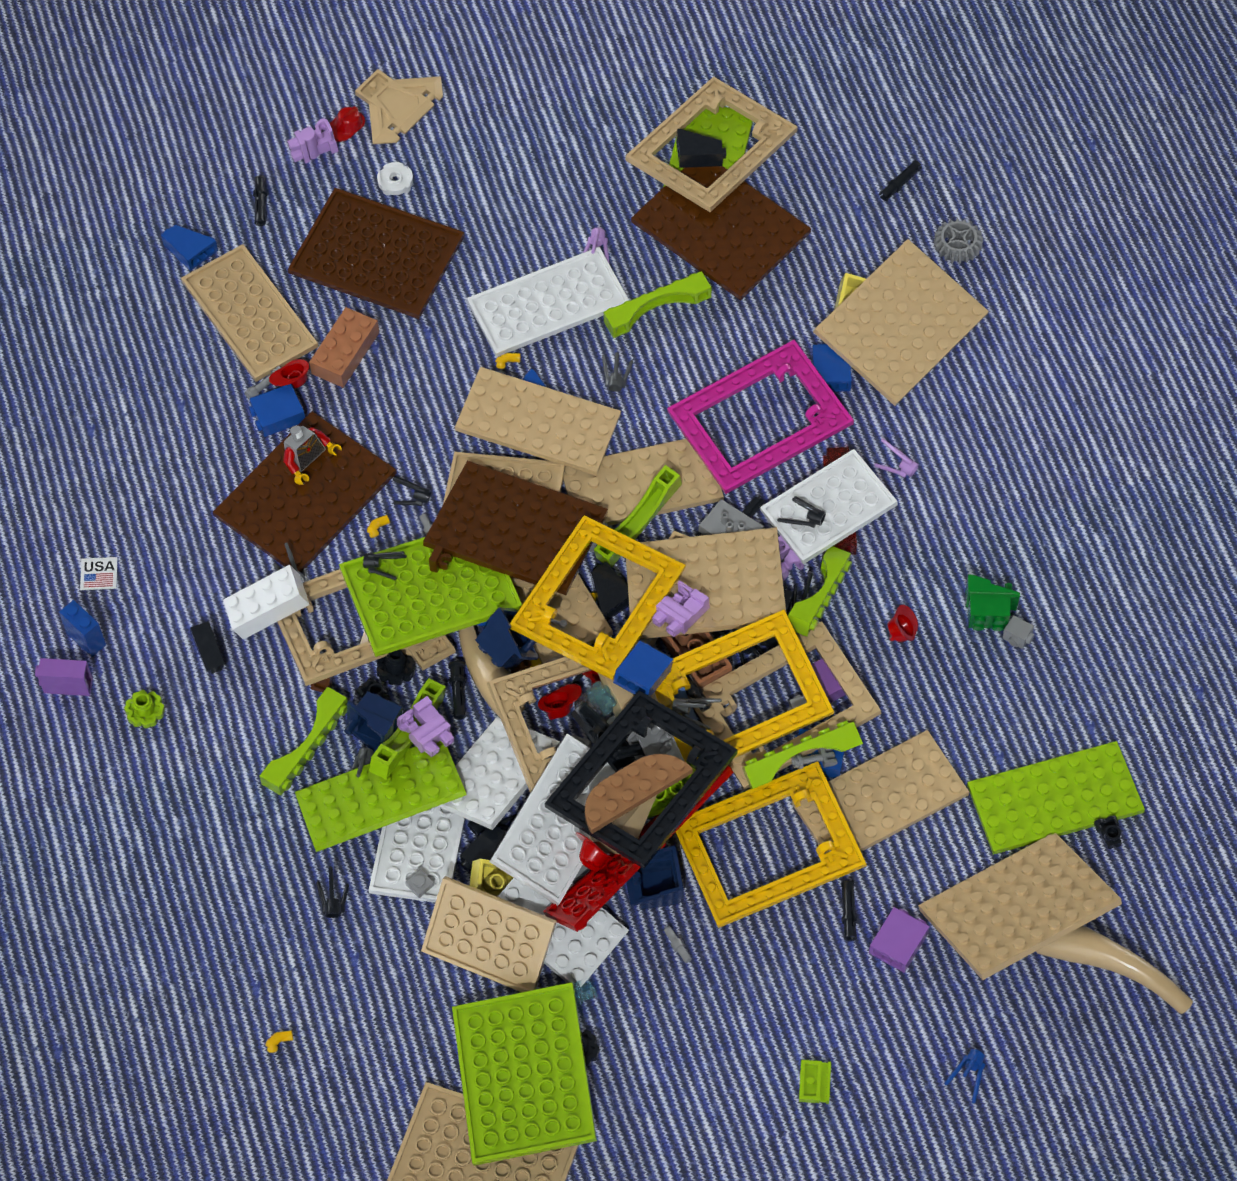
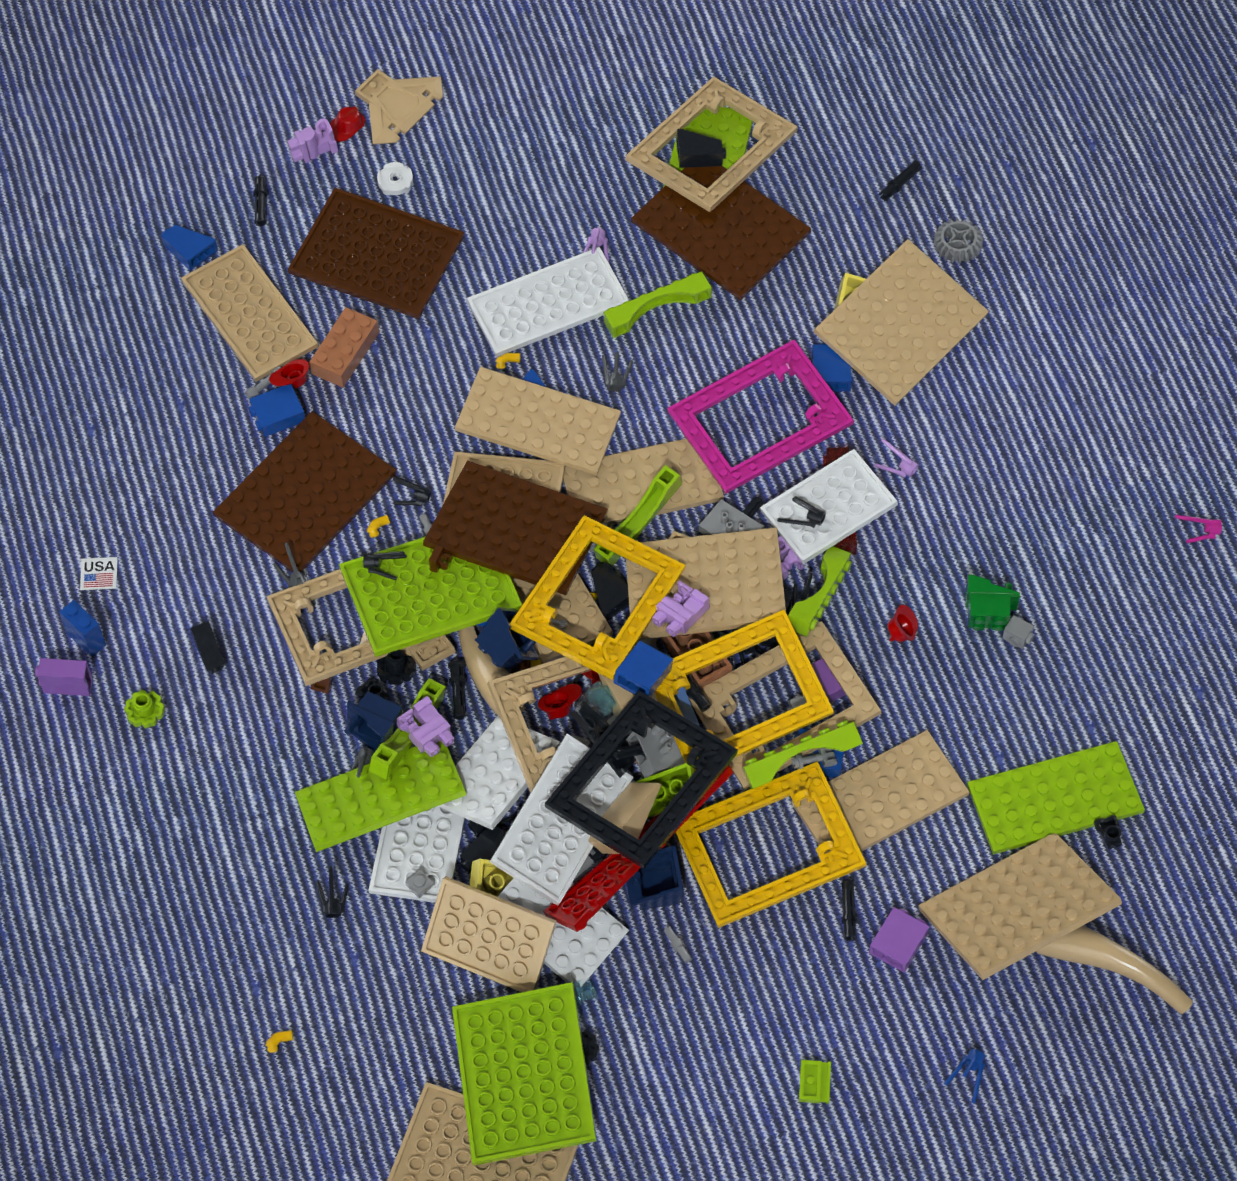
(266, 602): white brick -> none
(282, 771): lime arch -> none
(303, 448): torso -> none
(591, 855): red piece -> none
(632, 787): medium nougat plate -> none
(683, 706): dark grey plant -> none
(1211, 526): none -> dark pink plant

